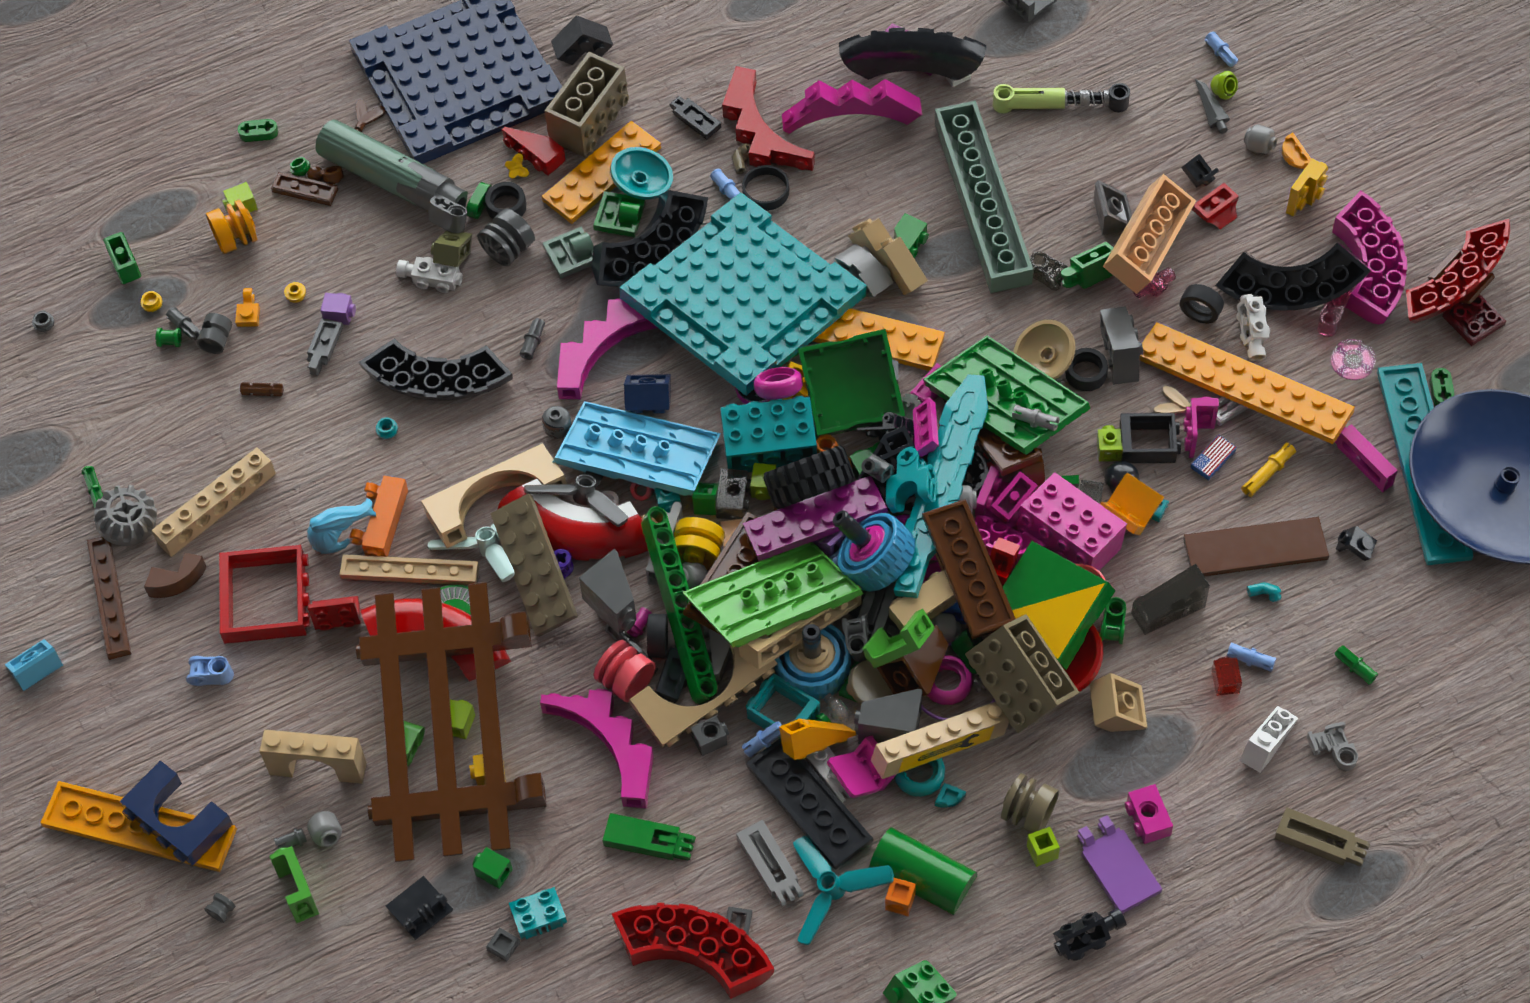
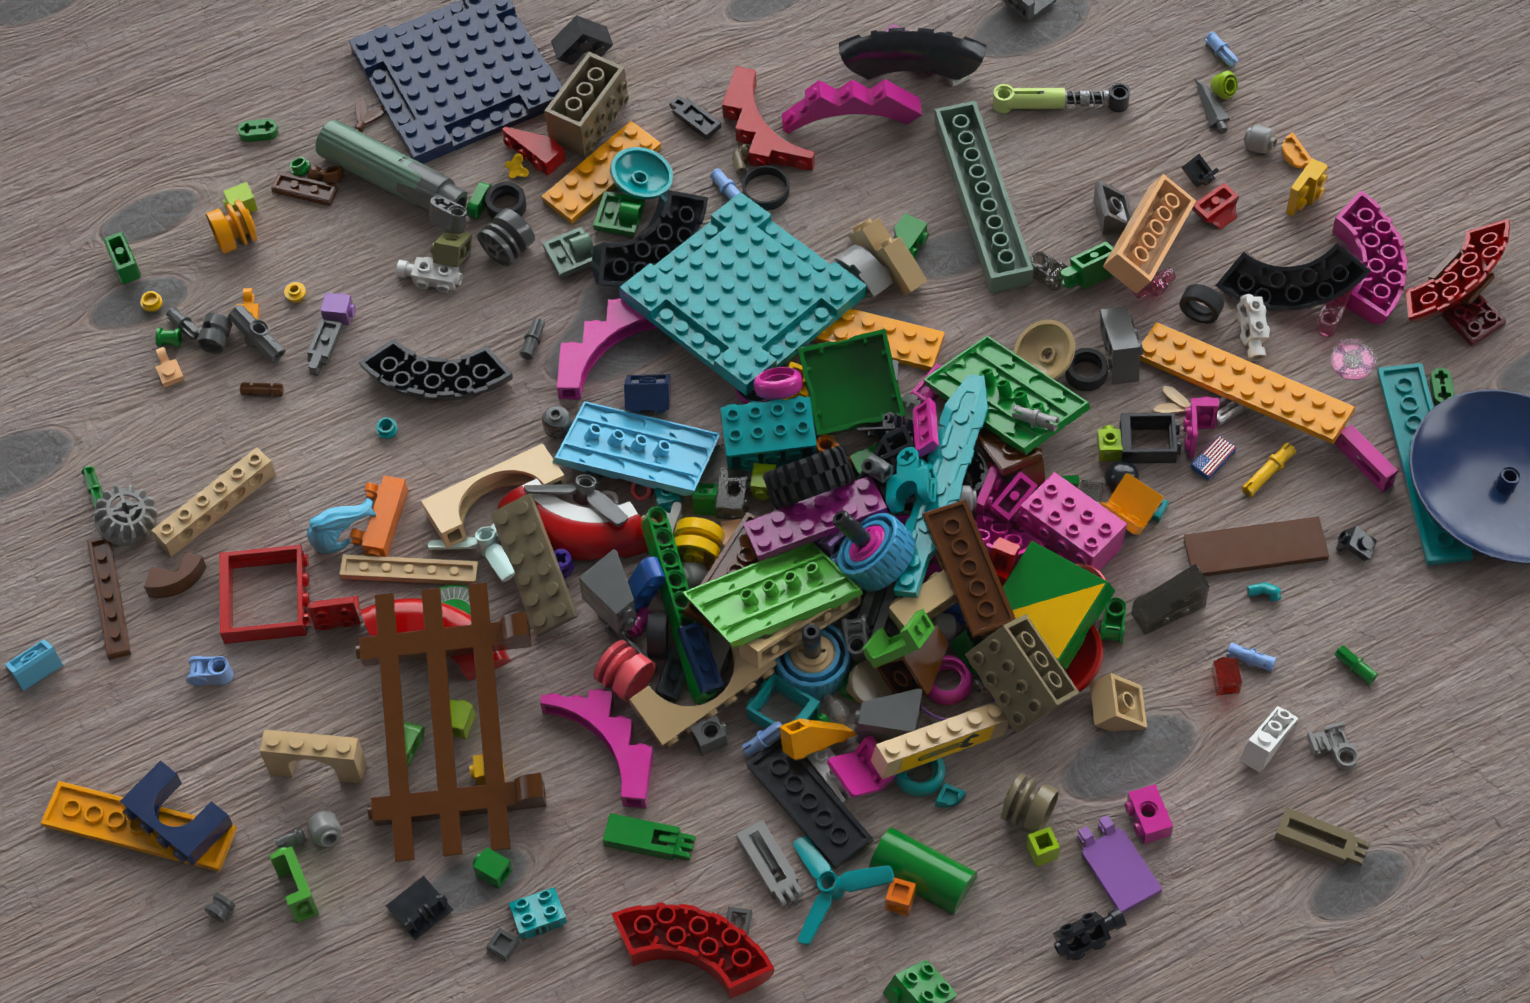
(41, 317): dark grey plate -> none
(168, 370): none -> light nougat plate
(256, 333): none -> dark grey piece
(646, 582): none -> blue beam
(700, 658): none -> dark blue tile

